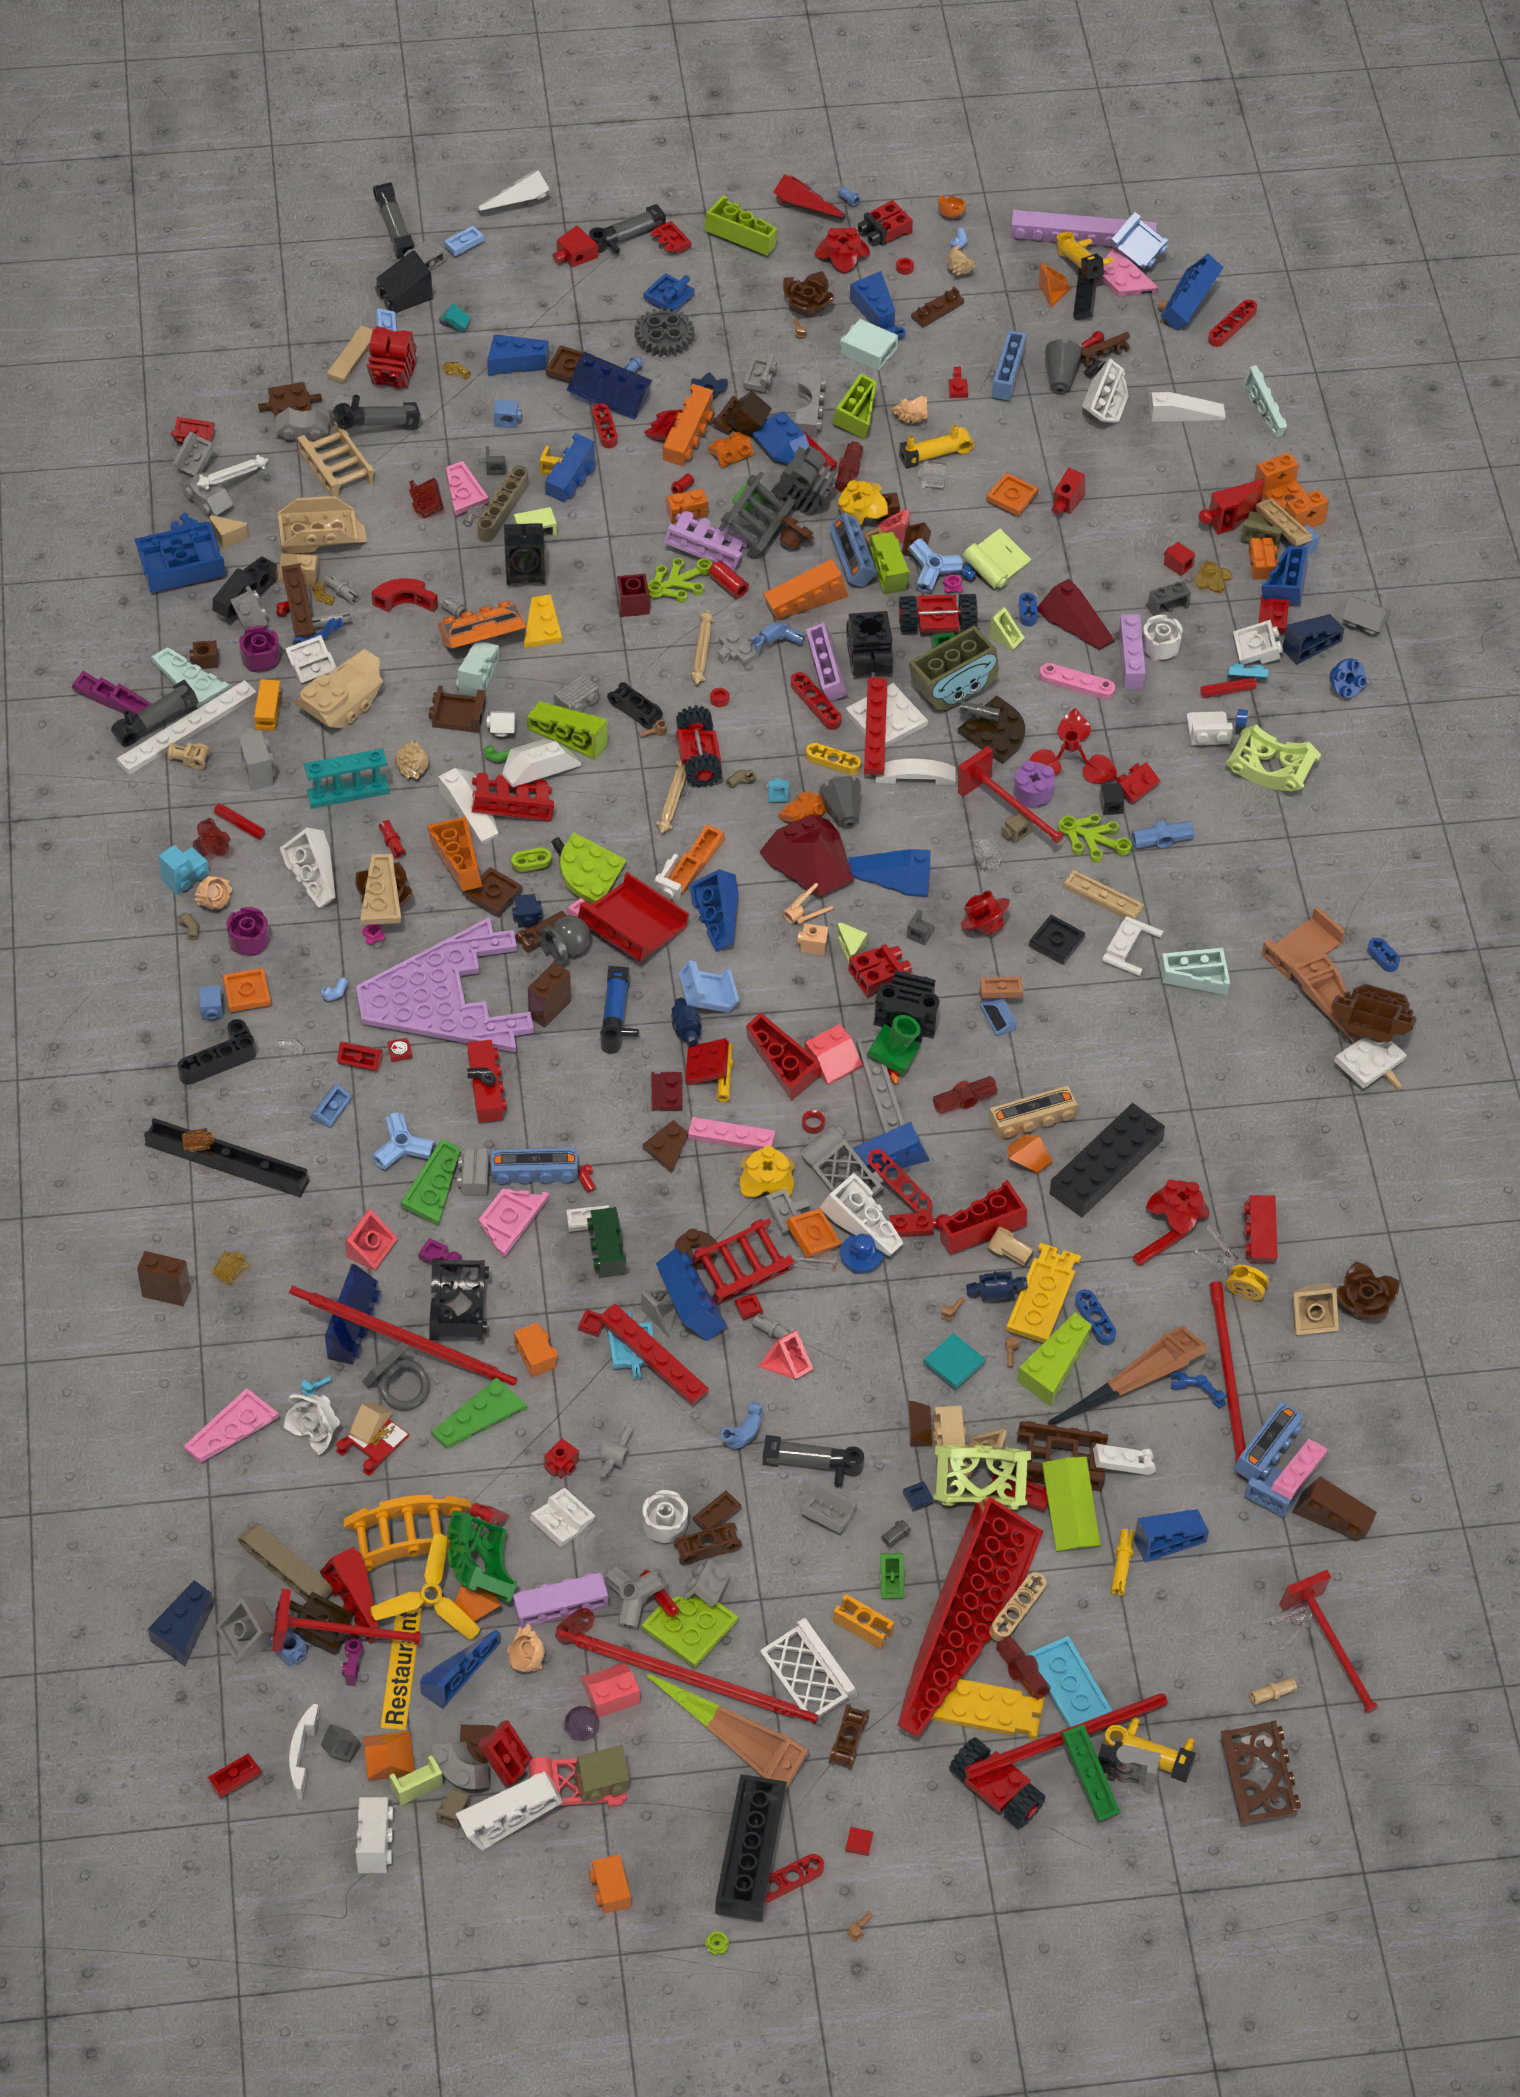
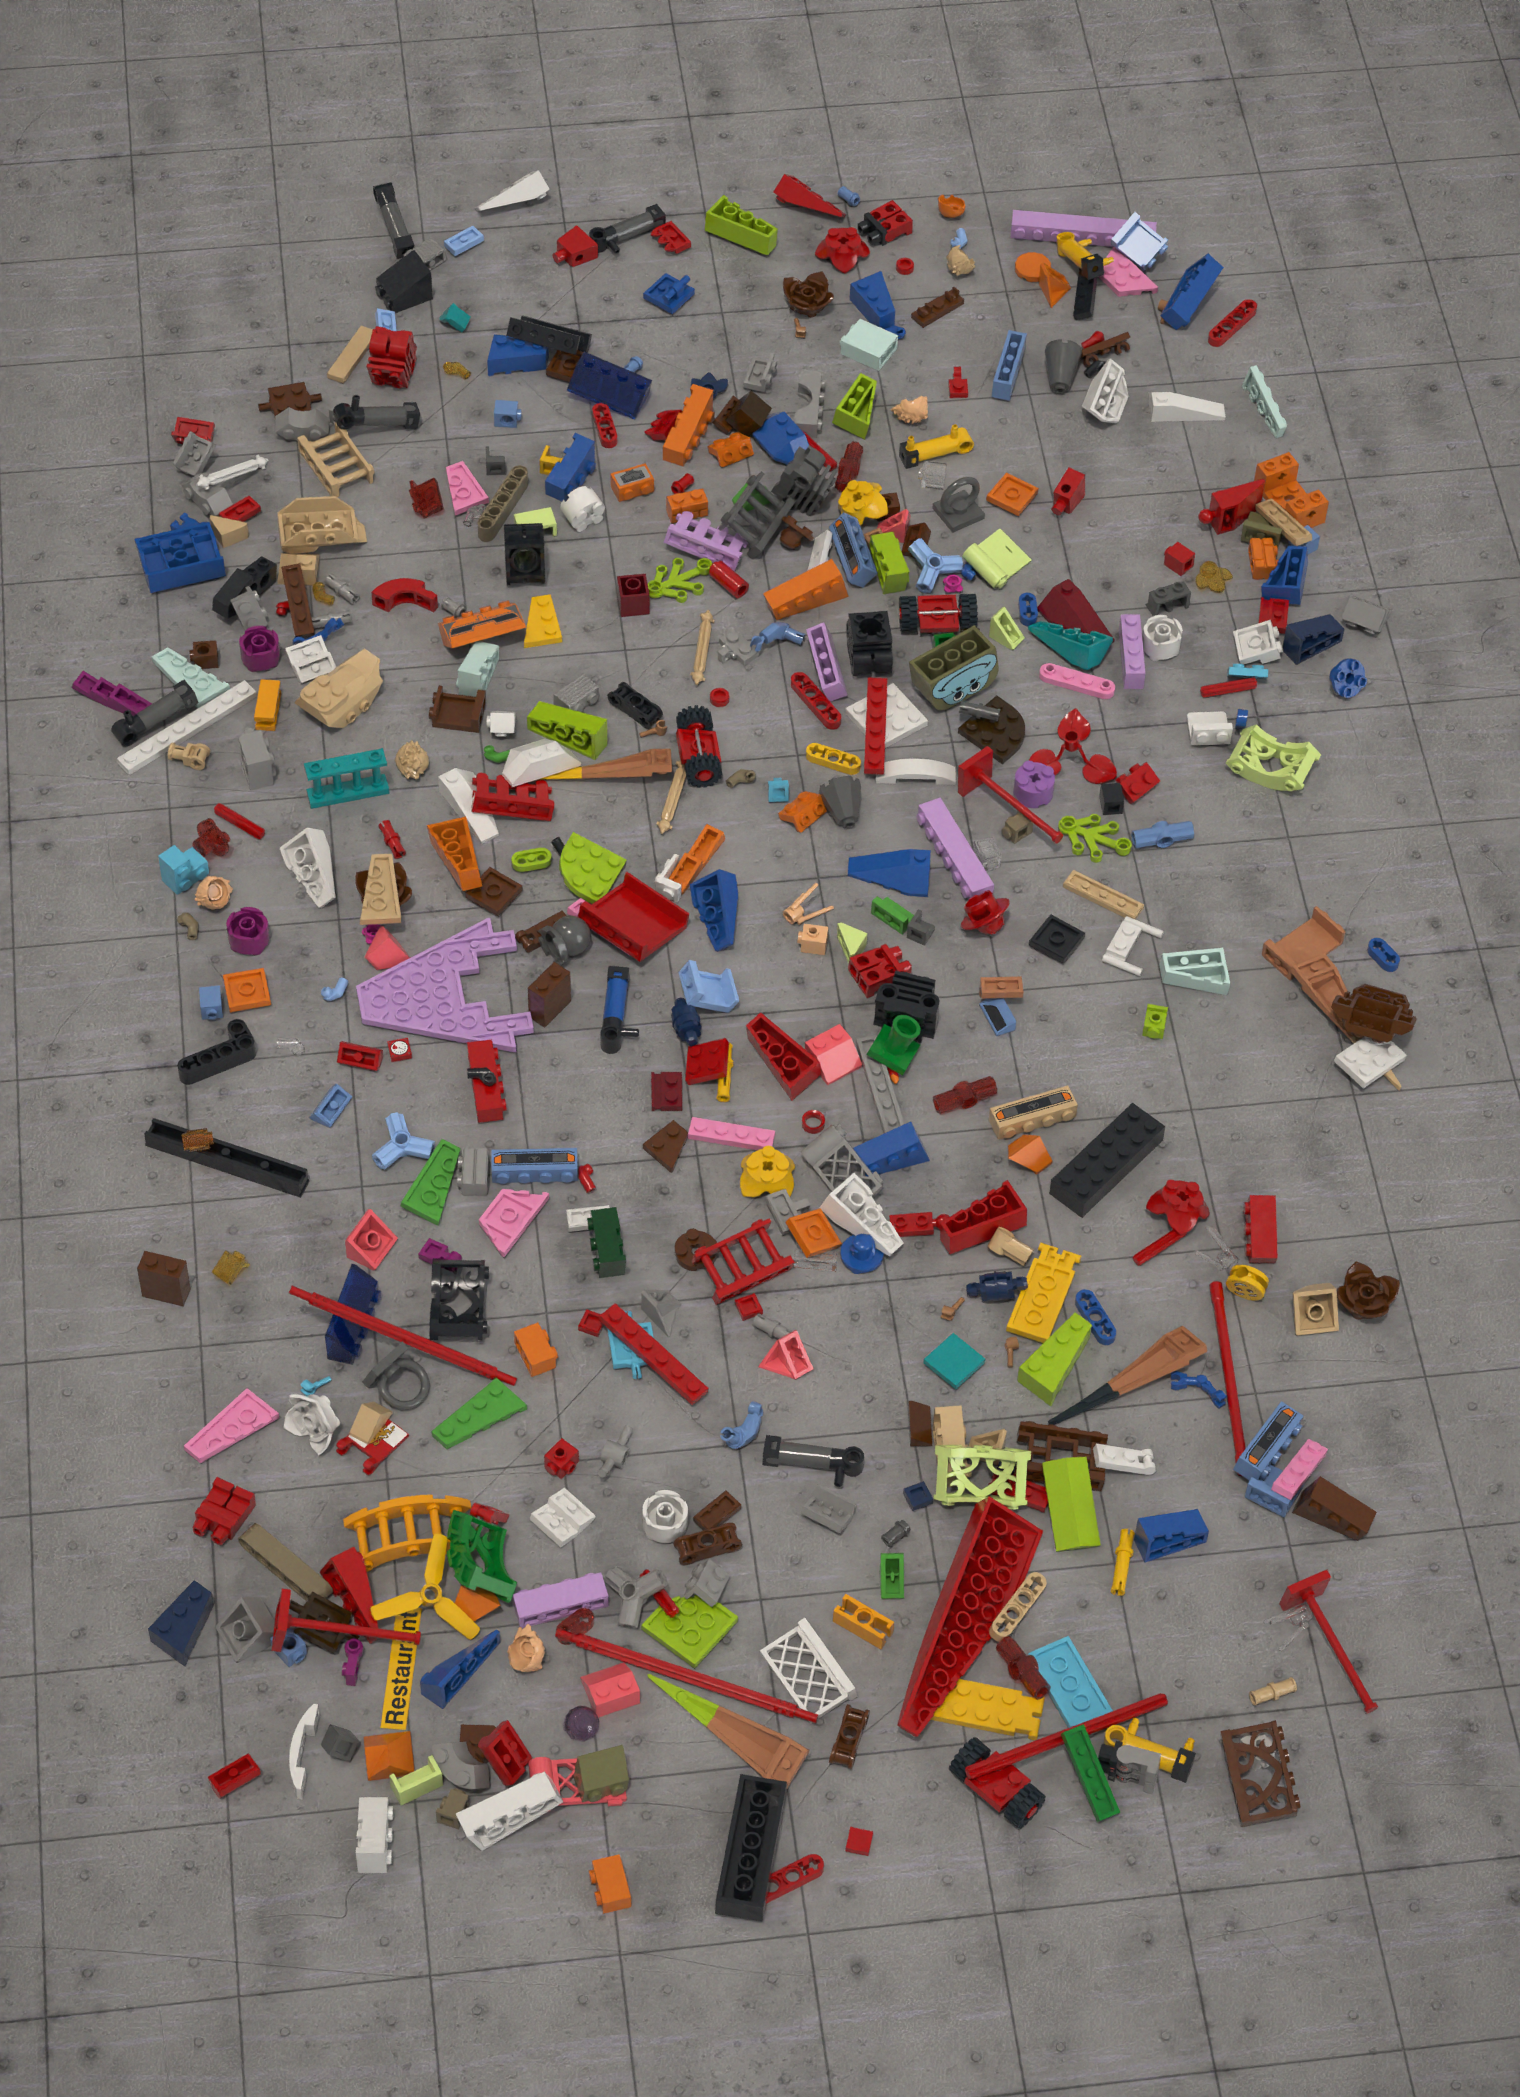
(223, 1511): none -> red hips
(241, 510): none -> red plate
(385, 950): none -> coral slope
(527, 910): dark blue brick -> none
(549, 334): none -> black fence
(583, 508): none -> white brick
(631, 766): none -> nougat plate
(632, 482): none -> orange brick
(664, 331): dark grey gear -> none
(690, 1295): blue wedge -> none
(720, 1937): lime plate -> none
(810, 854): dark red wedge -> none
(820, 549): none -> white tile
(855, 1931): medium nougat hand -> none
(891, 914): none -> bright green panel
(899, 1181): red beam -> none
(953, 848): none -> lavender brick
(960, 508): none -> dark grey tile
(1029, 264): none -> orange tile
(1076, 647): none -> teal wedge
(1155, 1021): none -> lime brick

